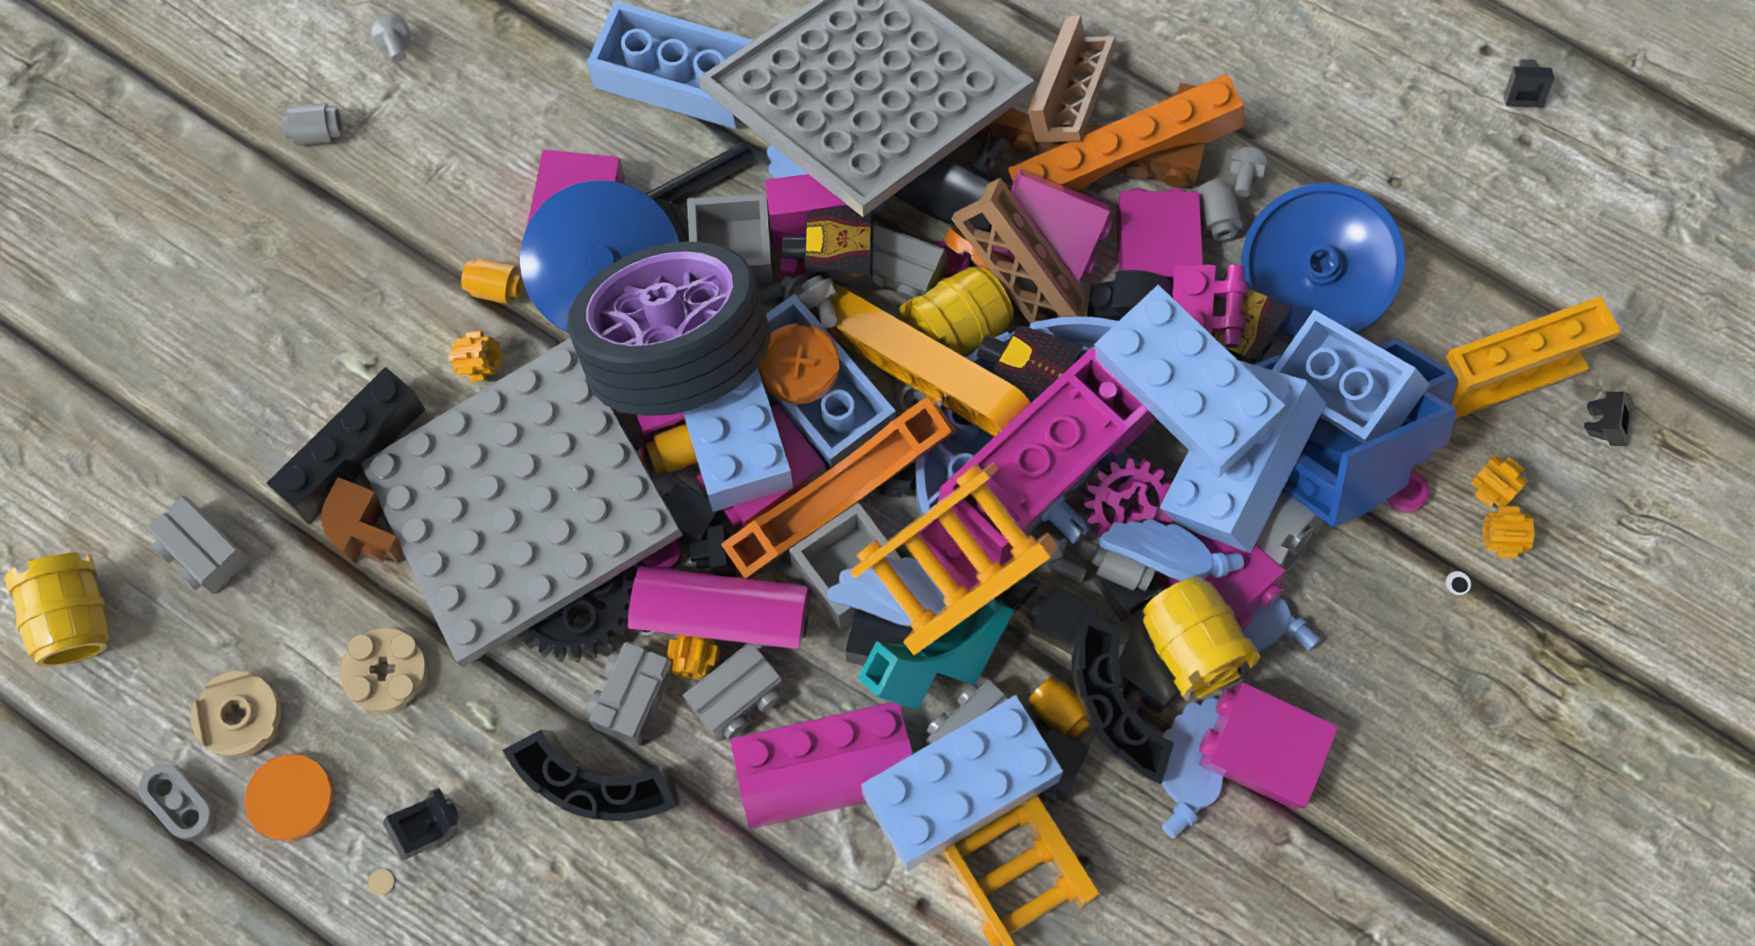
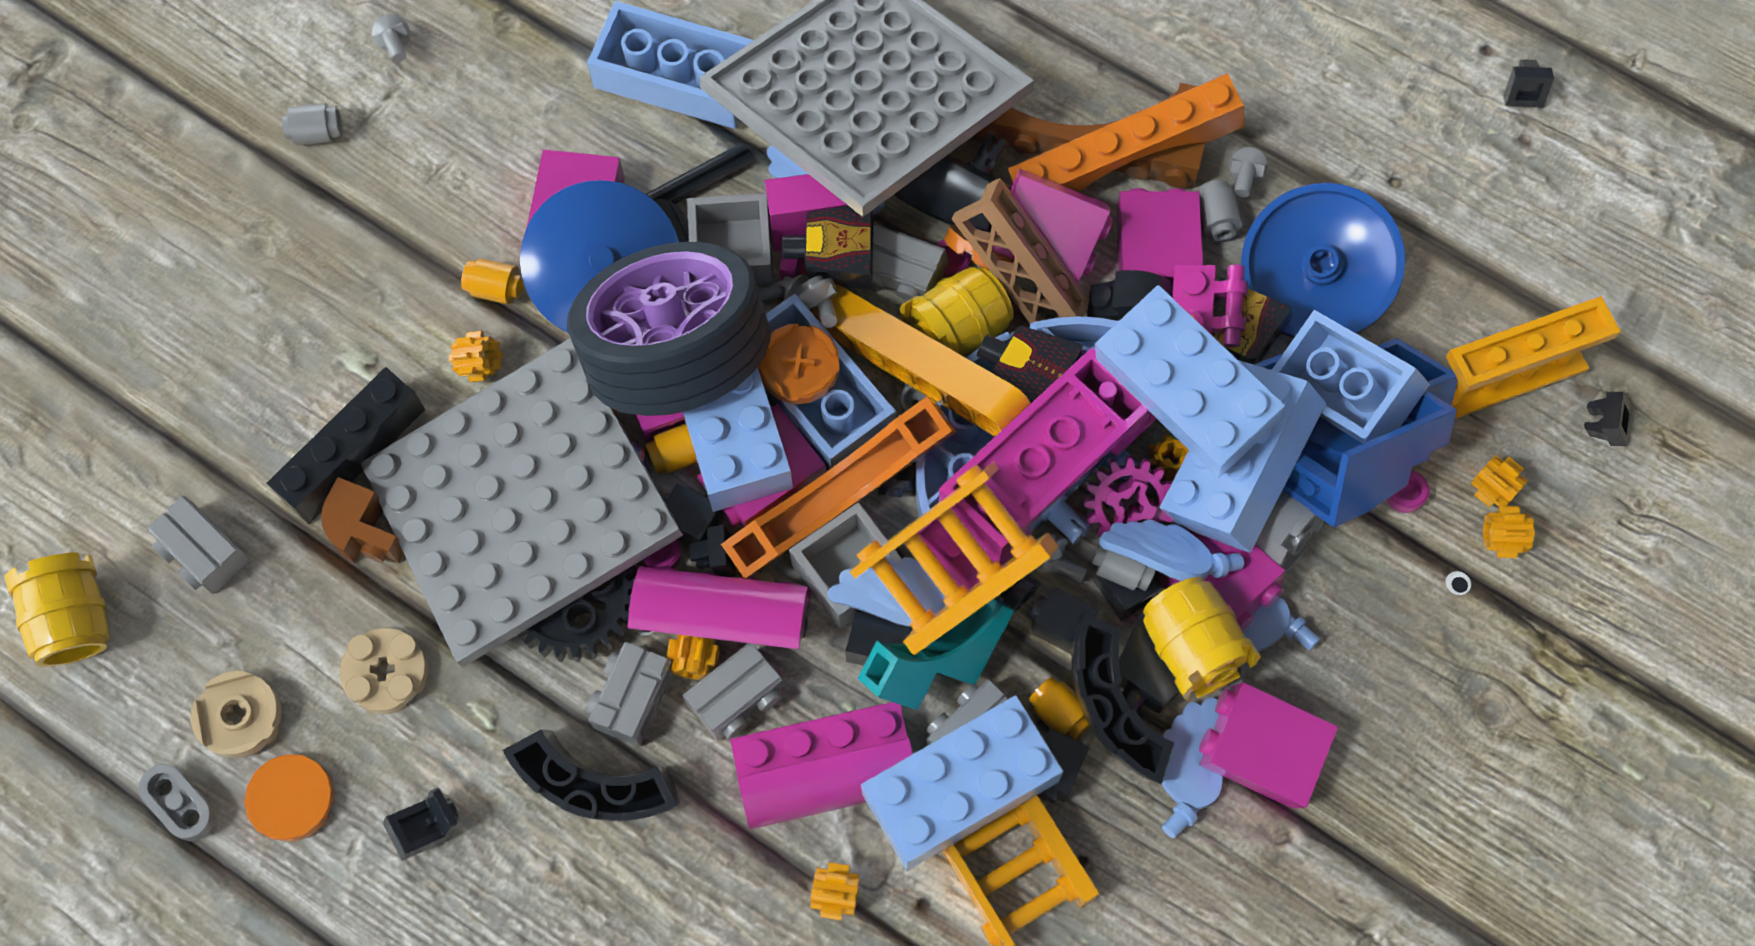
(380, 882): tan sticker -> none
(835, 891): none -> light orange gear
(1060, 83): medium nougat fence -> none
(1167, 448): none -> light orange gear

